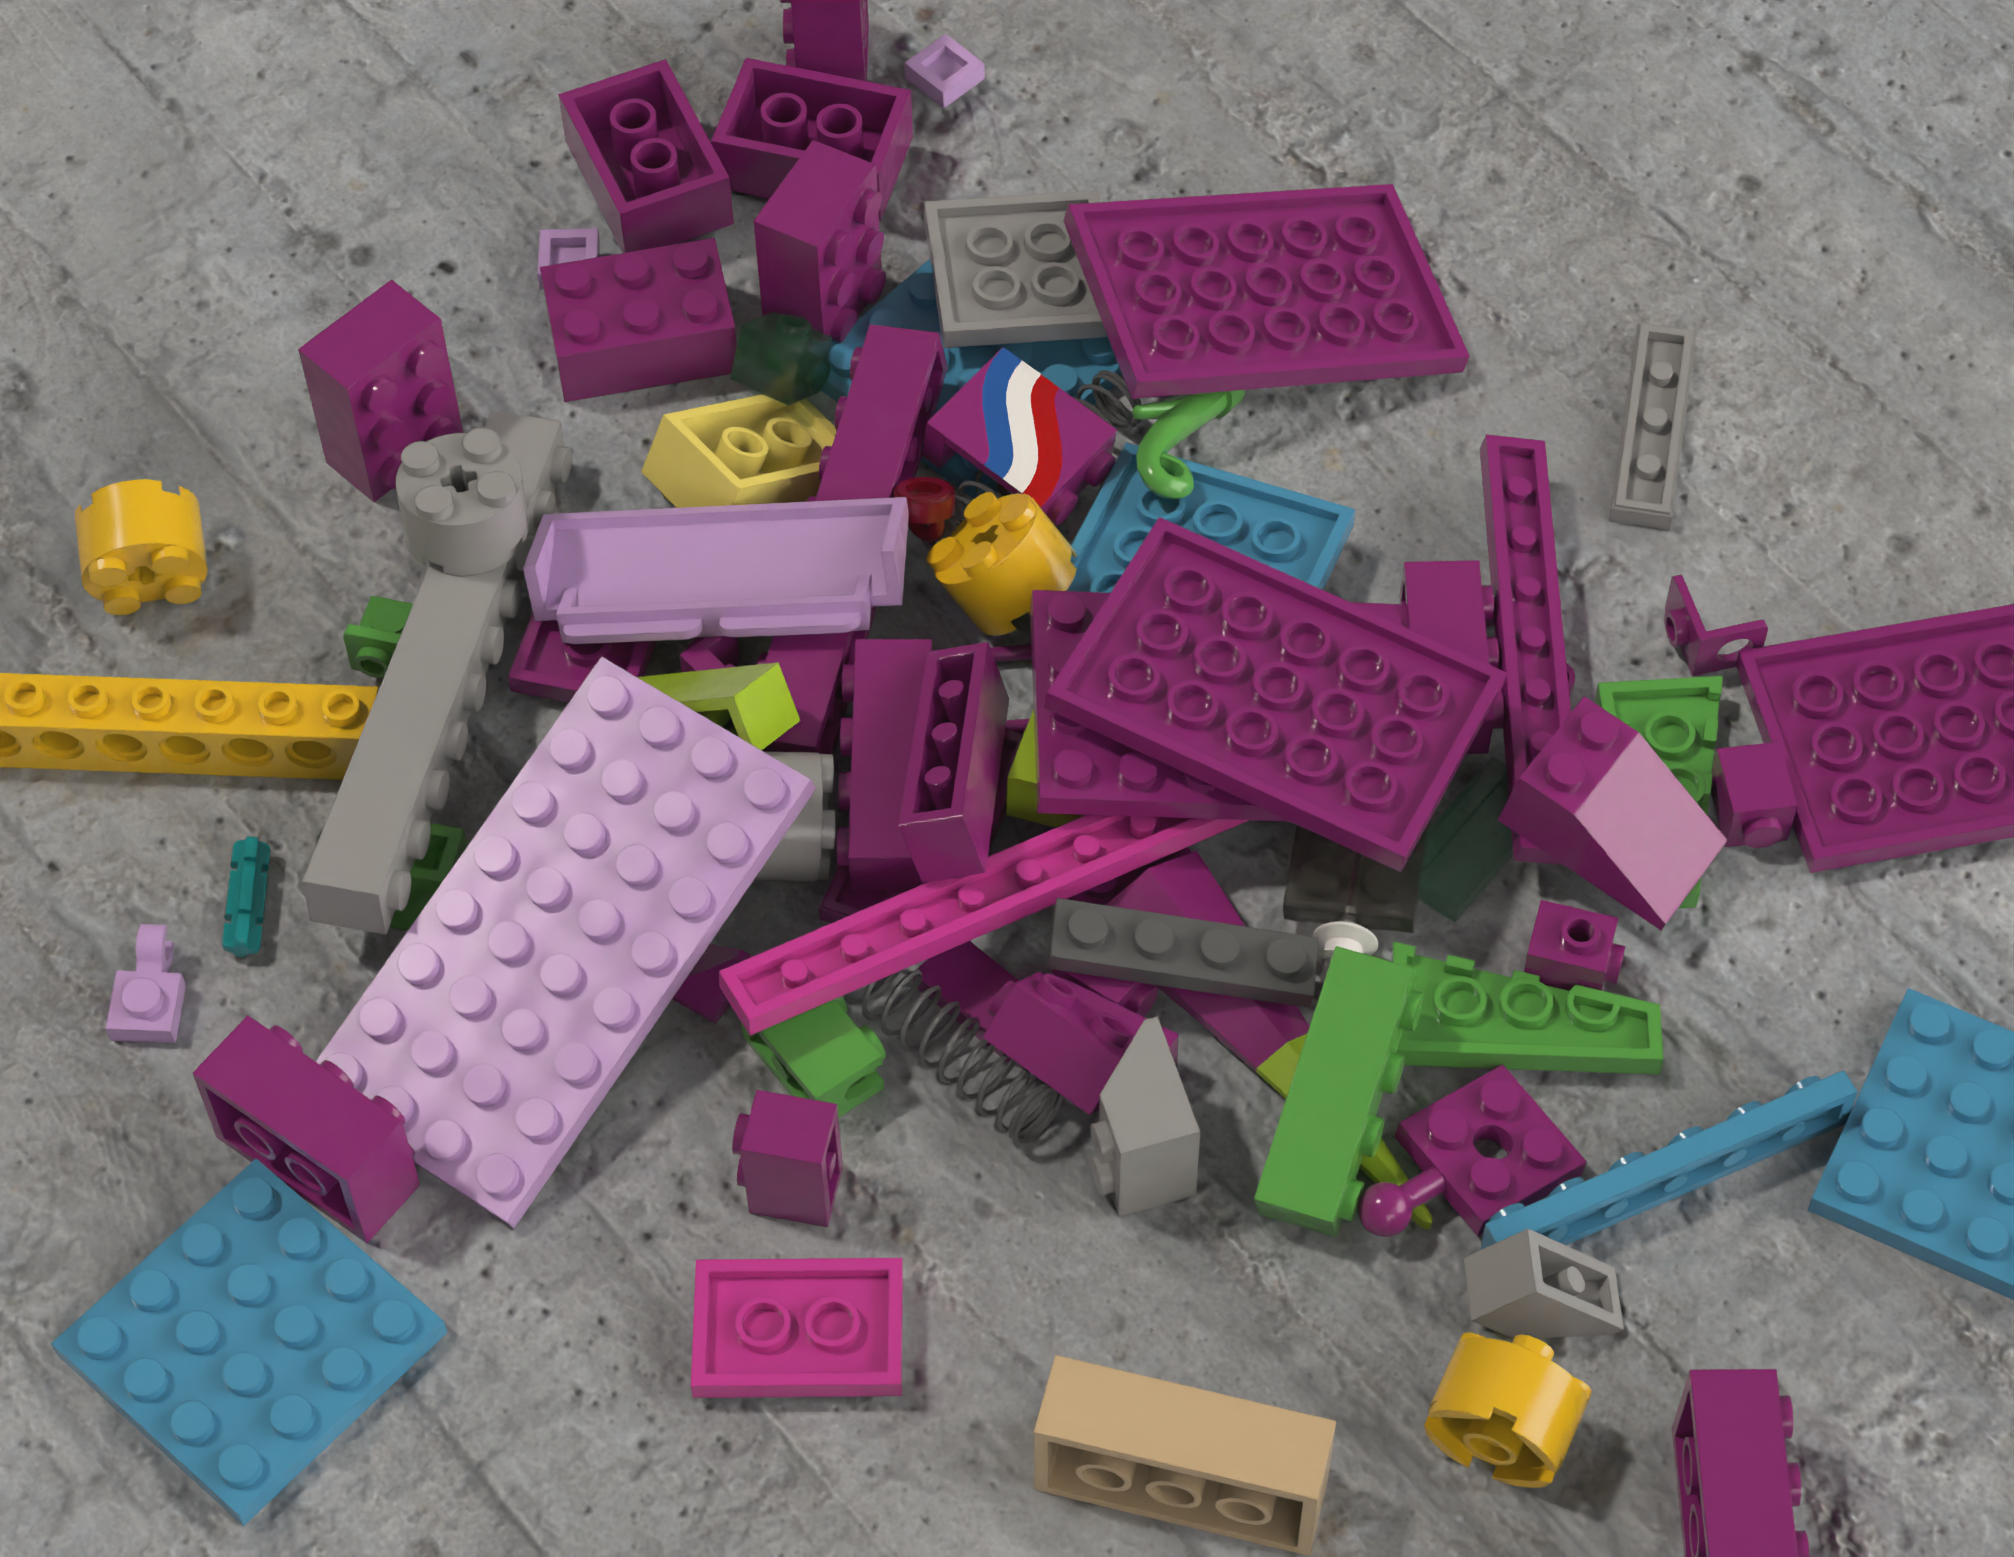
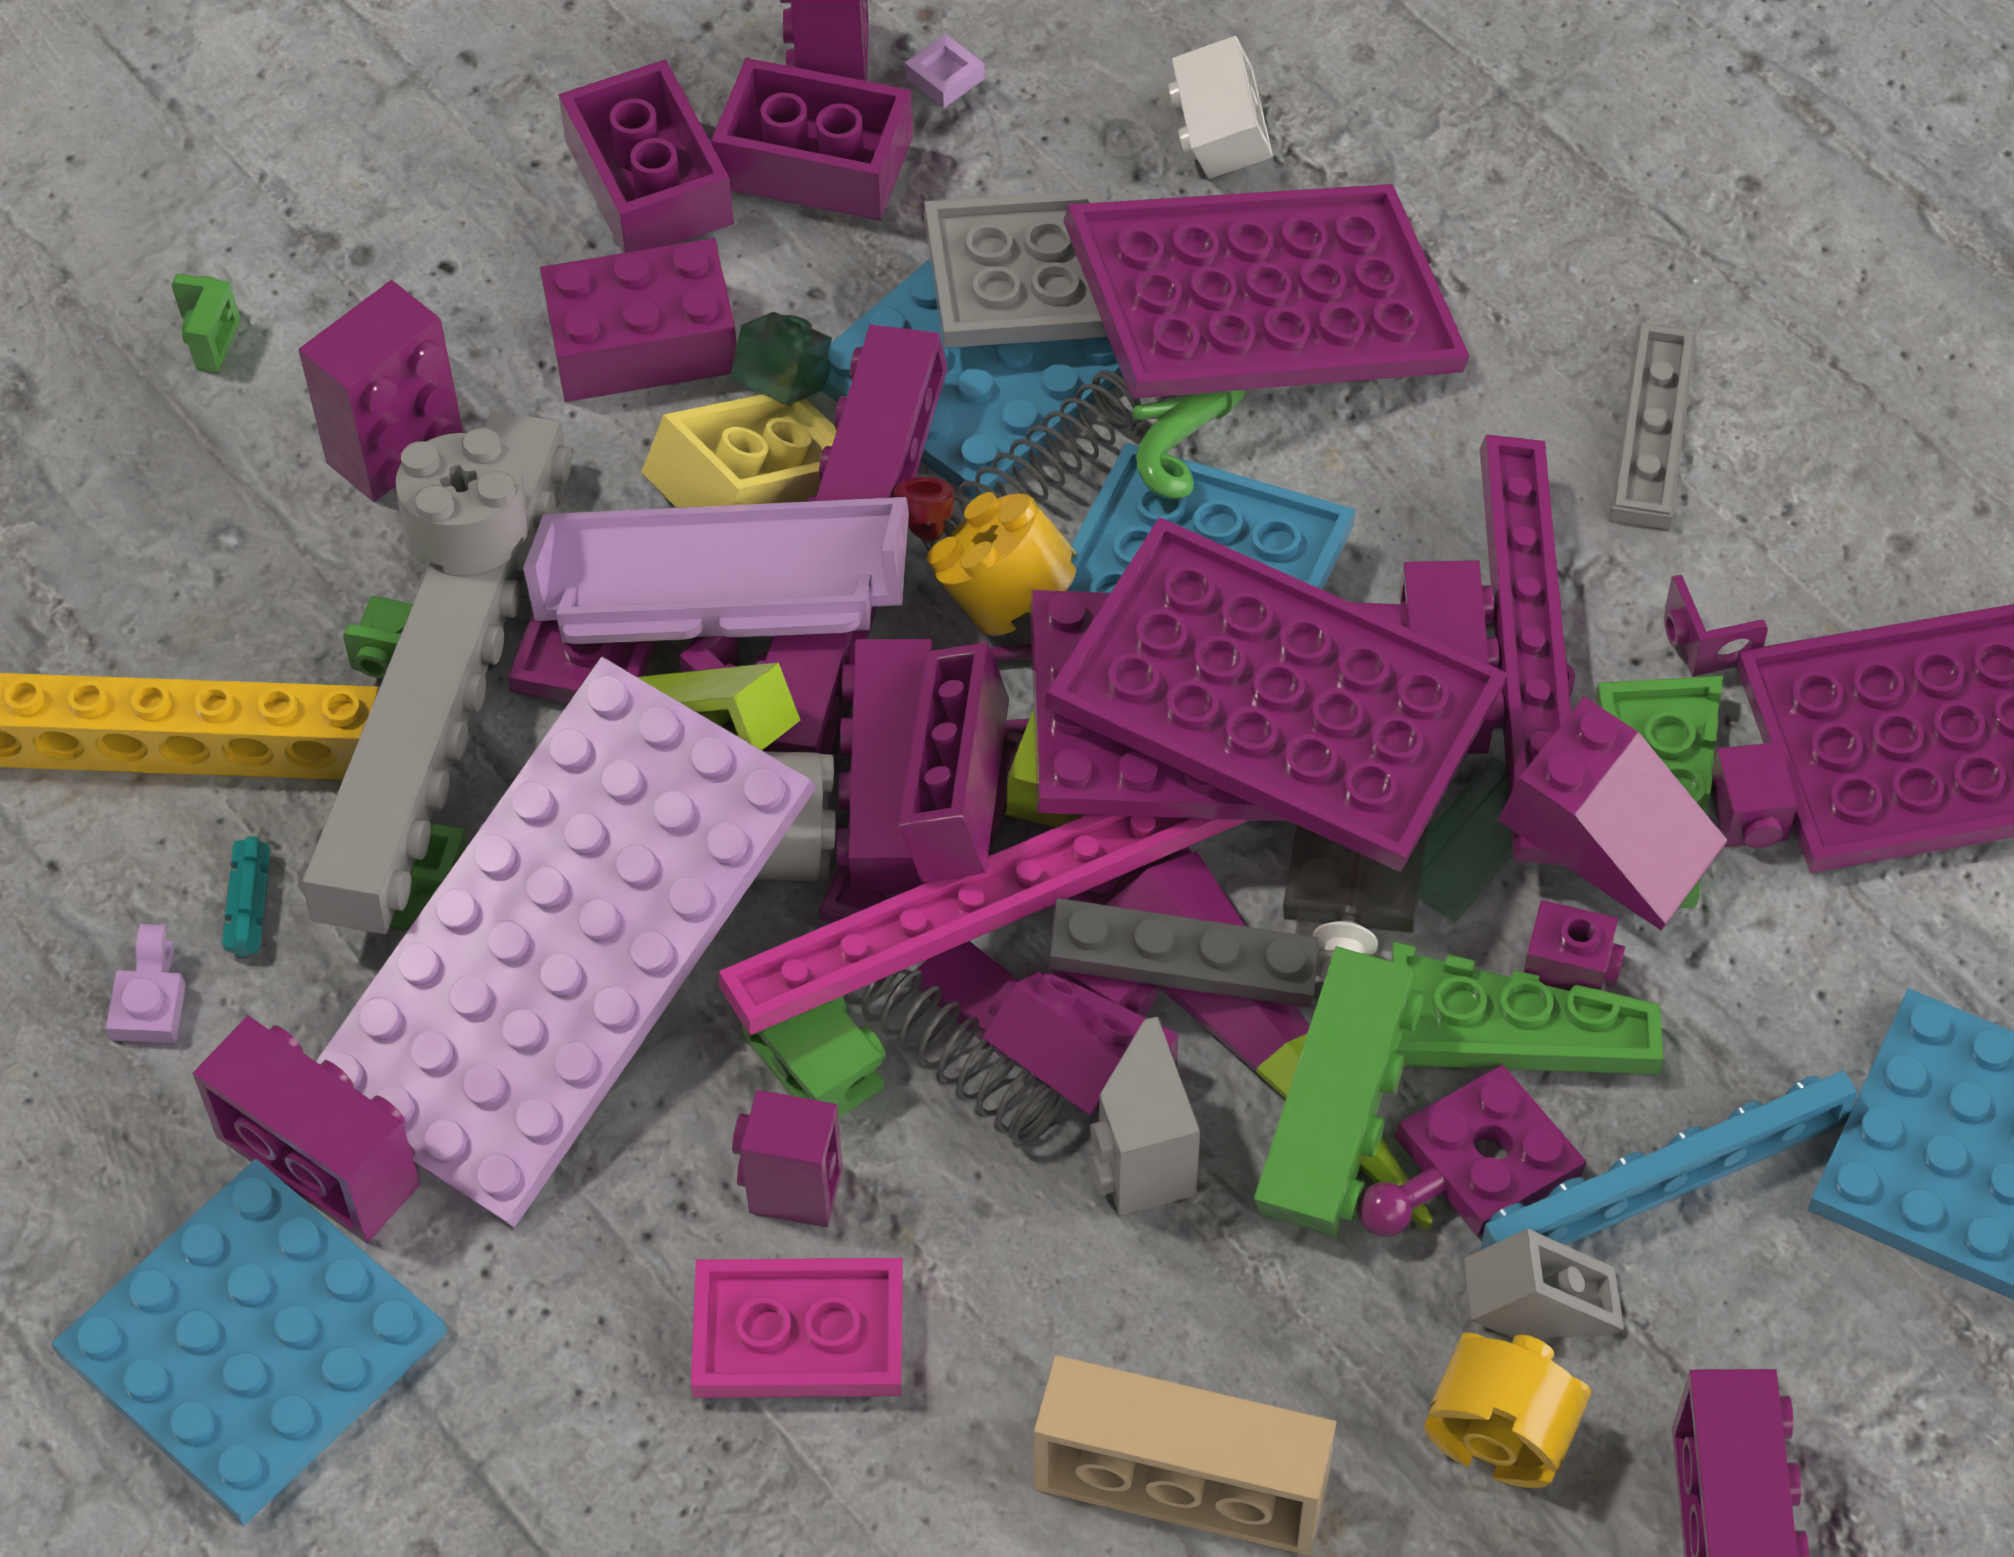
(141, 546): yellow brick -> none
(208, 318): none -> bright green bracket
(565, 246): lavender plate -> none
(701, 987): magenta slope -> none
(822, 241): magenta brick -> none
(1023, 435): panel -> none
(1220, 108): none -> white brick

